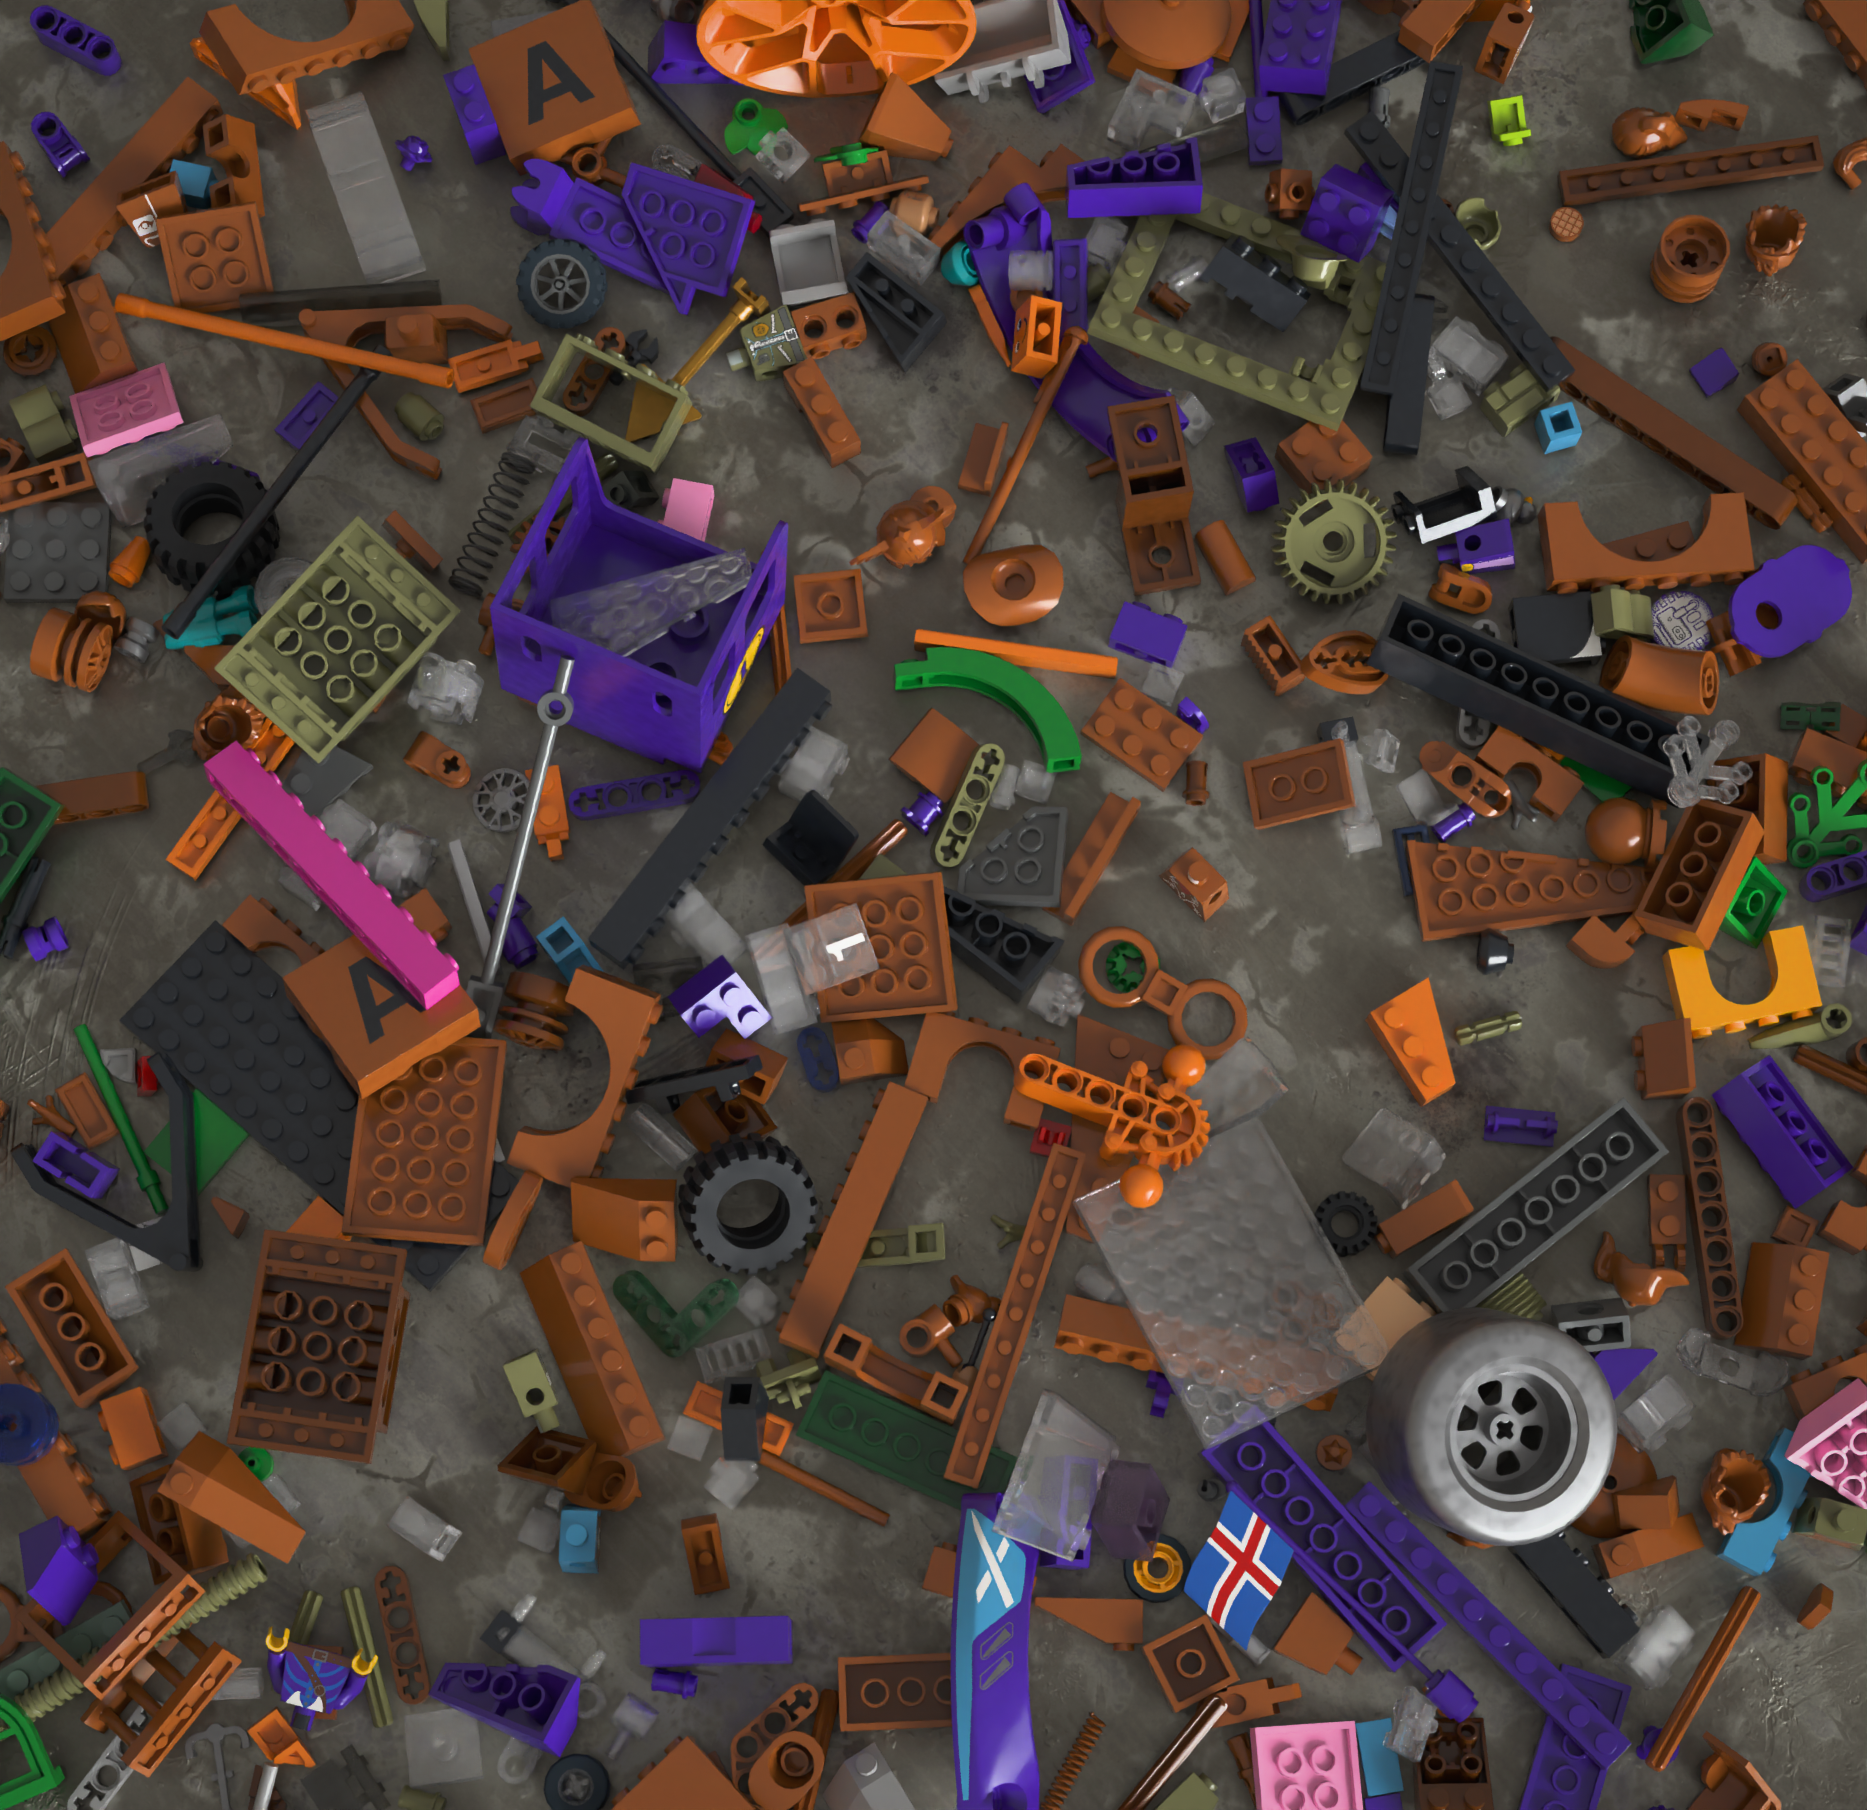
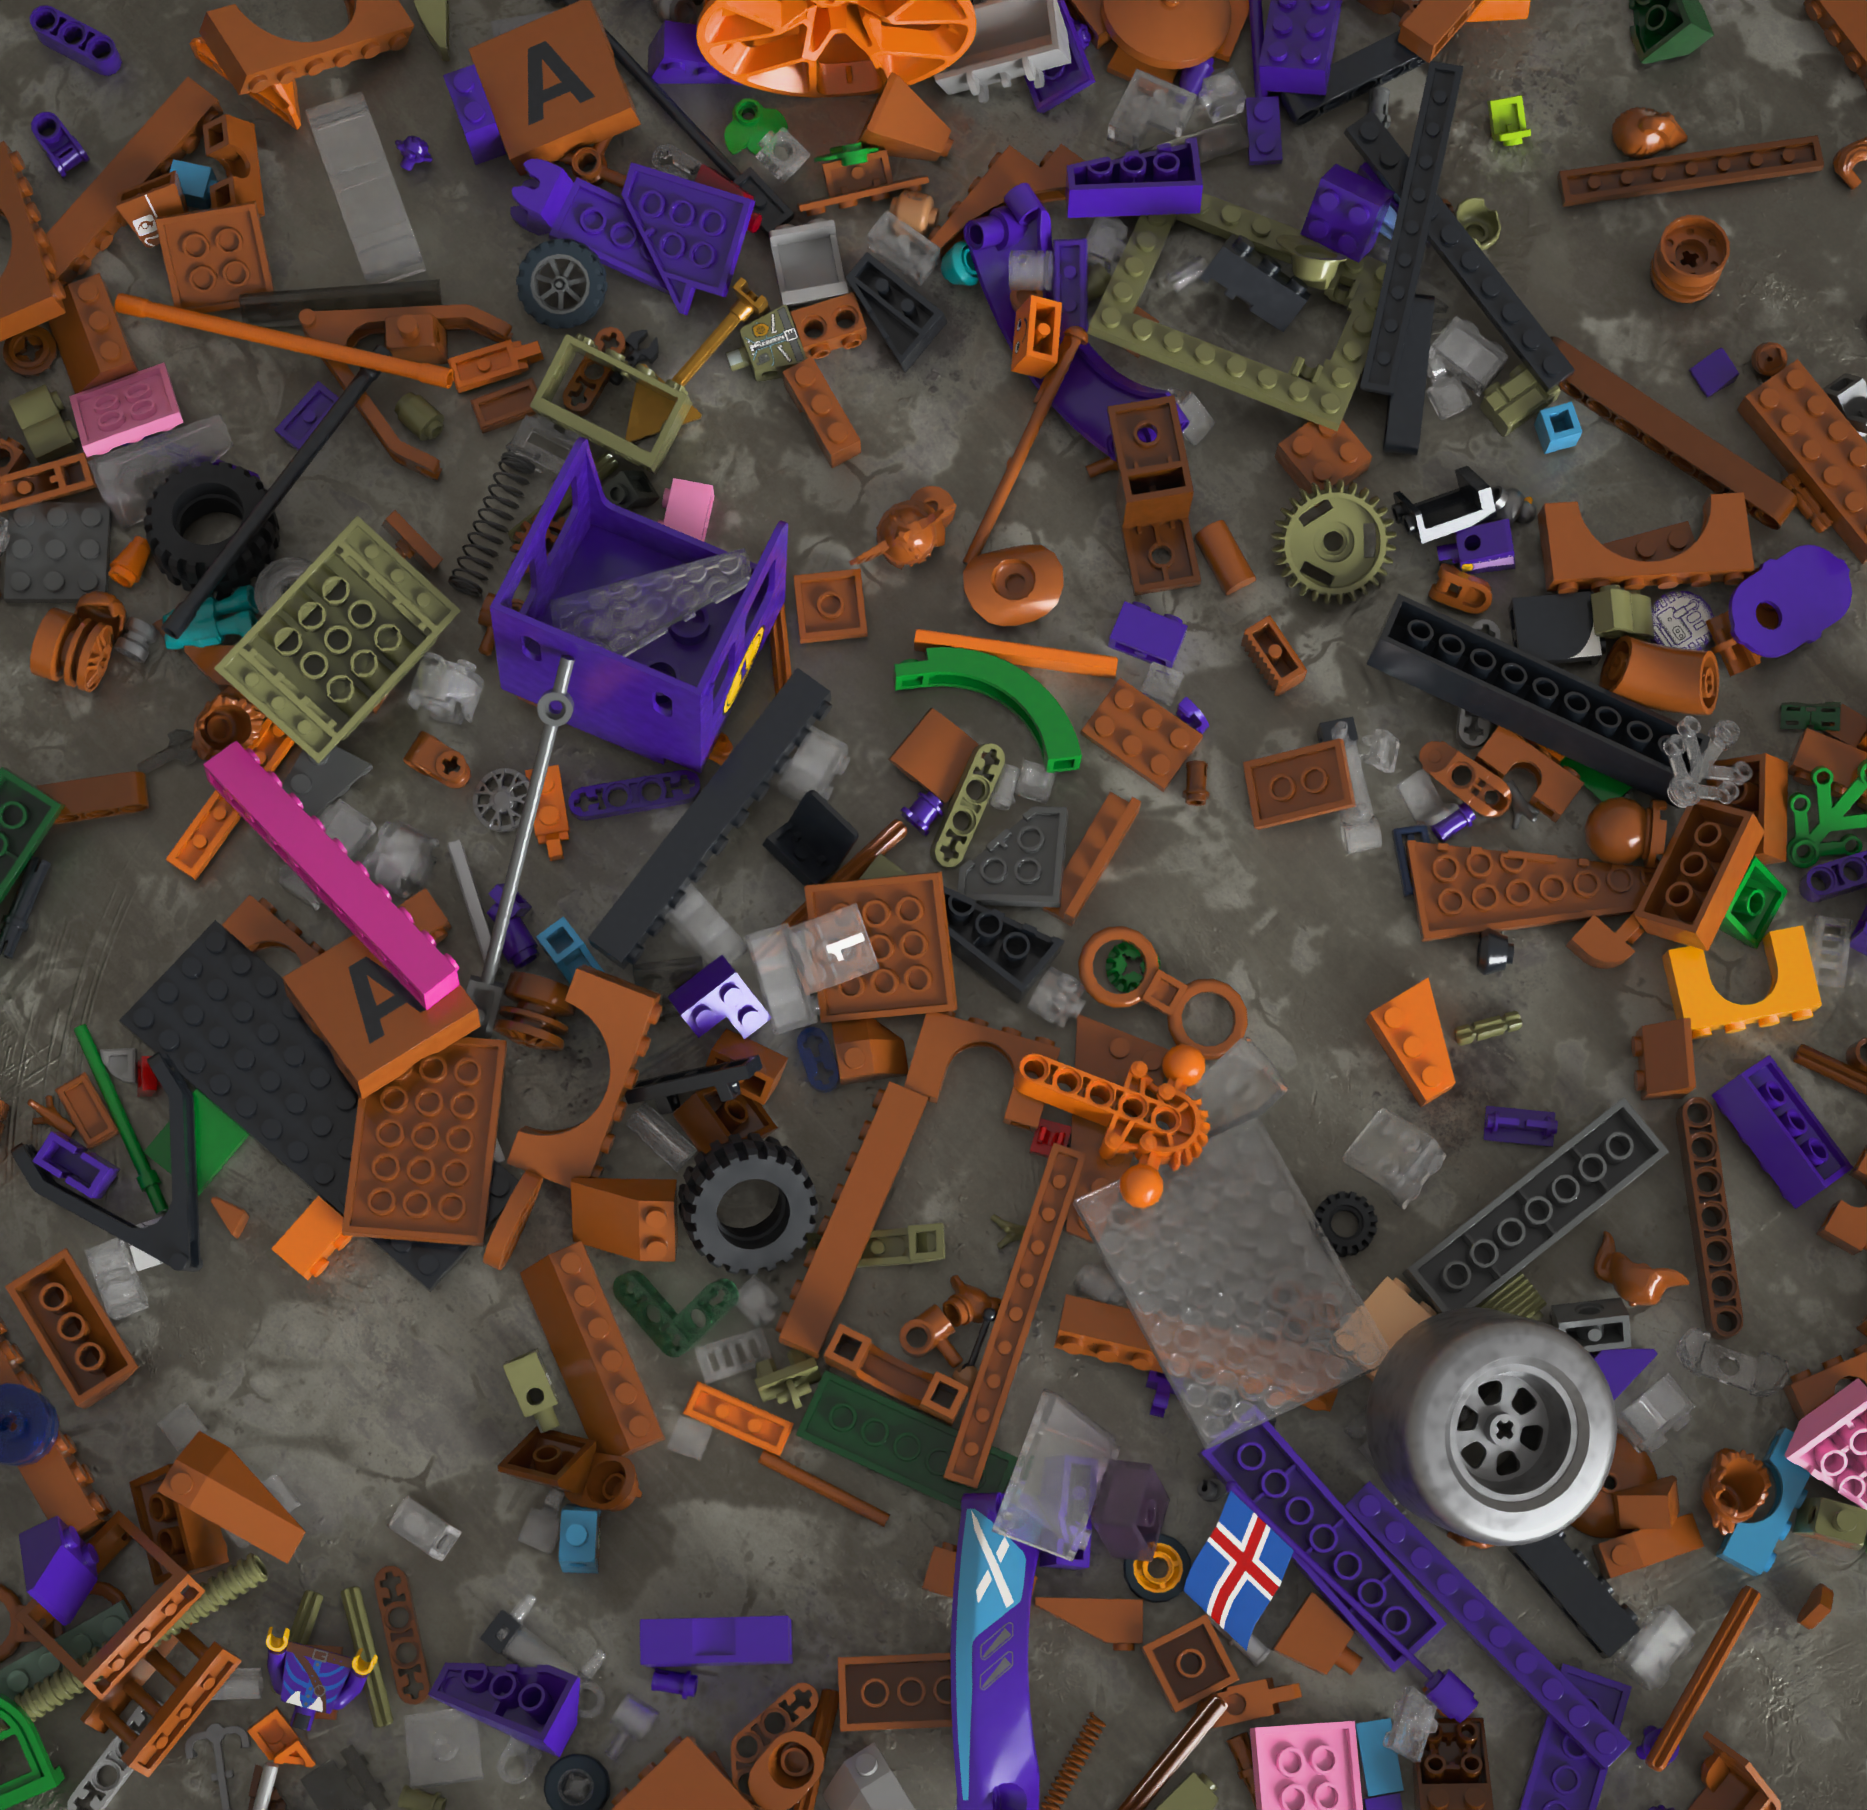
(39, 944): dark purple wheel -> none
(132, 1429): orange brick -> none
(263, 1462): green tile -> none
(320, 1347): reddish brown wedge -> none
(705, 1553): dark orange plate -> none
(731, 1481): clear brick -> none
(743, 1418): black slope -> none
(863, 226): dark purple pin -> none
(983, 459): dark orange panel -> none
(989, 322): orange piece -> none
(1168, 299): reddish brown pin -> none
(1196, 883): dark orange torso -> none
(1252, 474): dark purple arch -> none
(1289, 192): dark orange brick -> none
(1333, 1452): dark orange tile -> none
(1335, 654): dark orange piece -> none
(1423, 1220): dark orange slope -> none
(1509, 31): dark orange torso -> none
(1566, 224): tile -> none
(1667, 1218): dark orange hinge -> none
(1698, 113): dark orange slope -> none
(1773, 237): dark orange hair -> none
(1782, 1299): dark orange slope -> none
(1794, 1228): dark orange tile -> none
(1804, 1030): olive piece -> none

